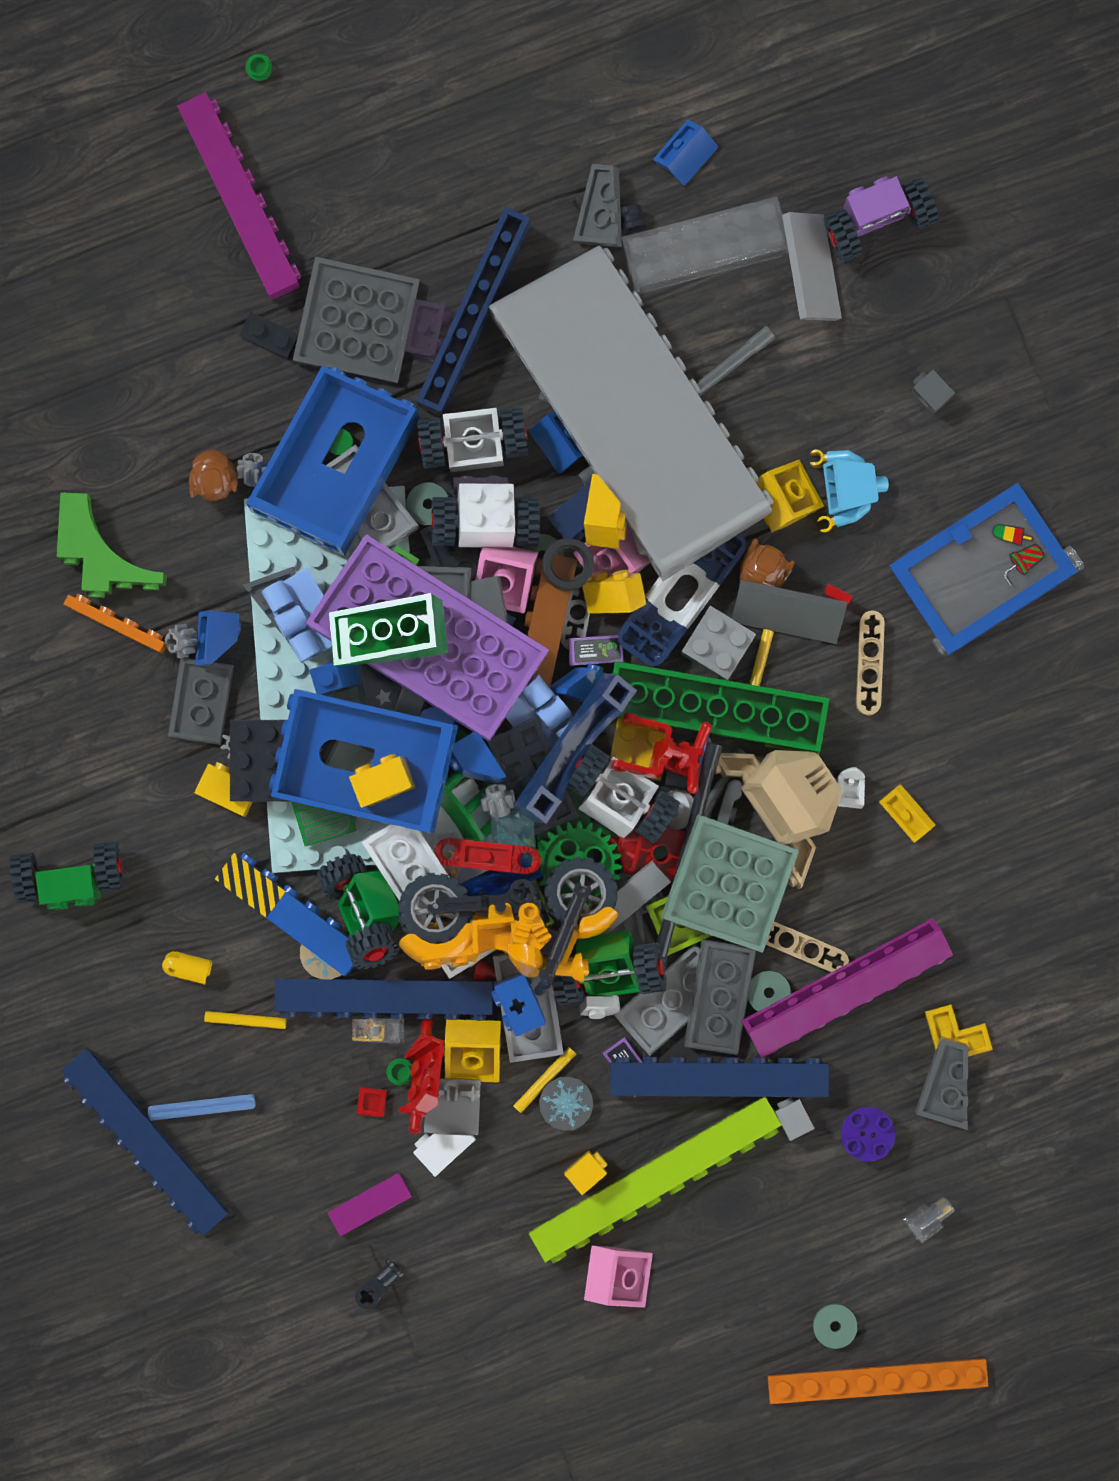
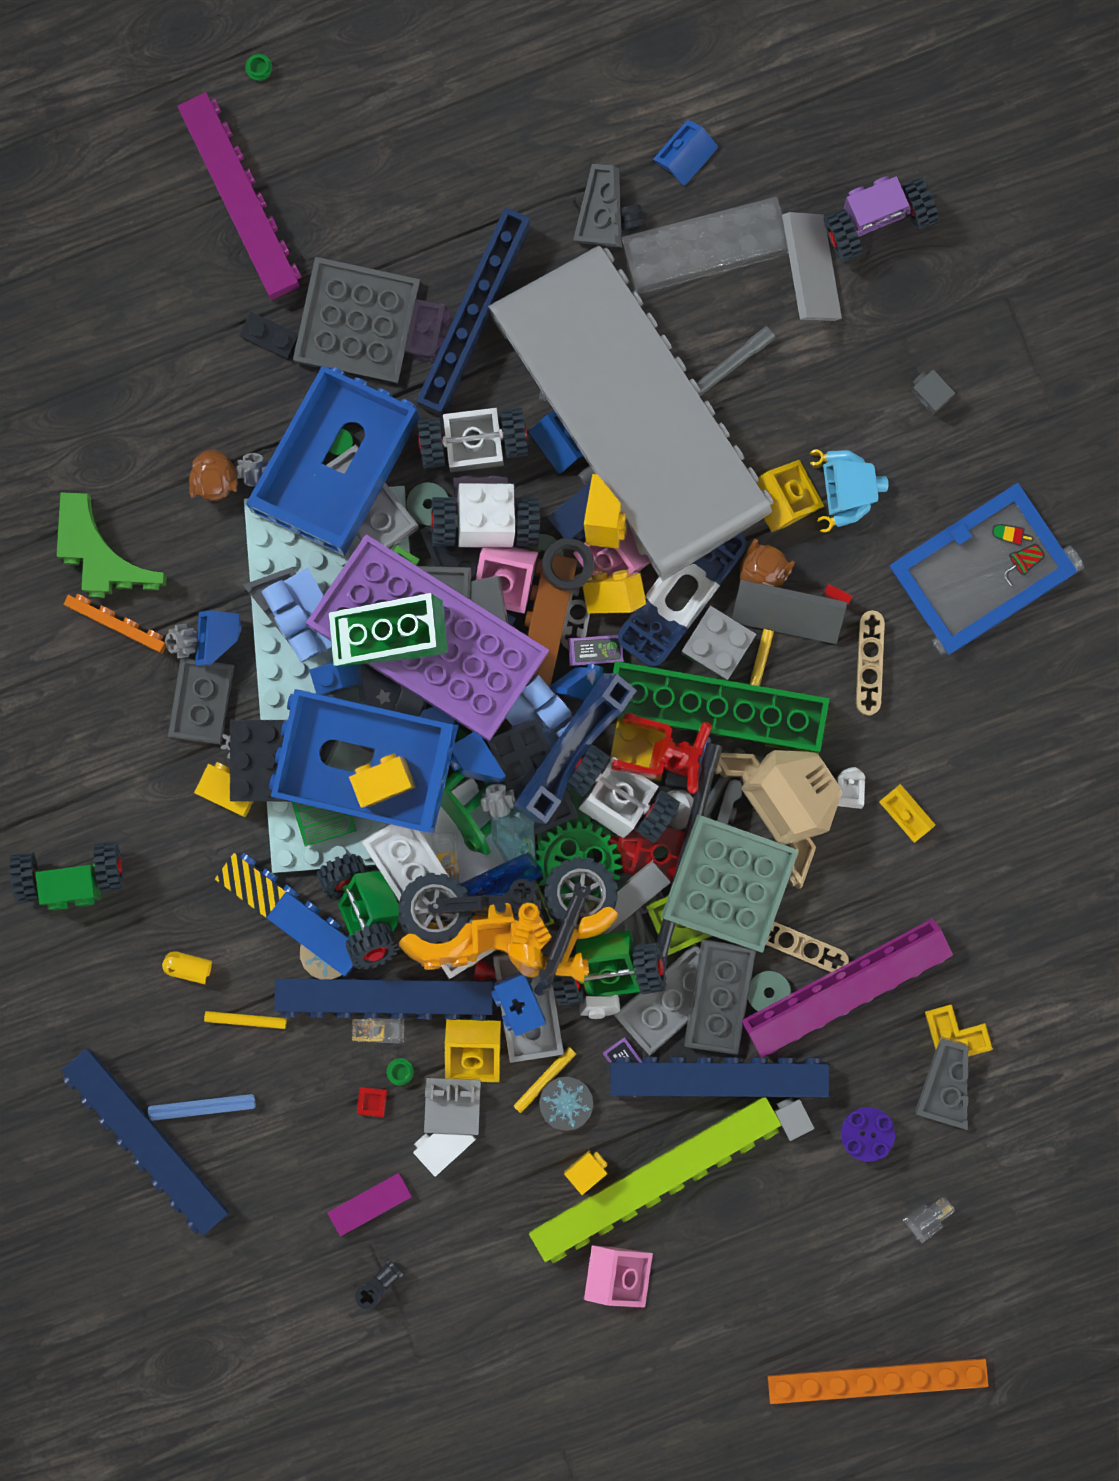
(425, 1074): red plate -> none
(487, 855): red plate -> none
(838, 1338): sand green piece -> none

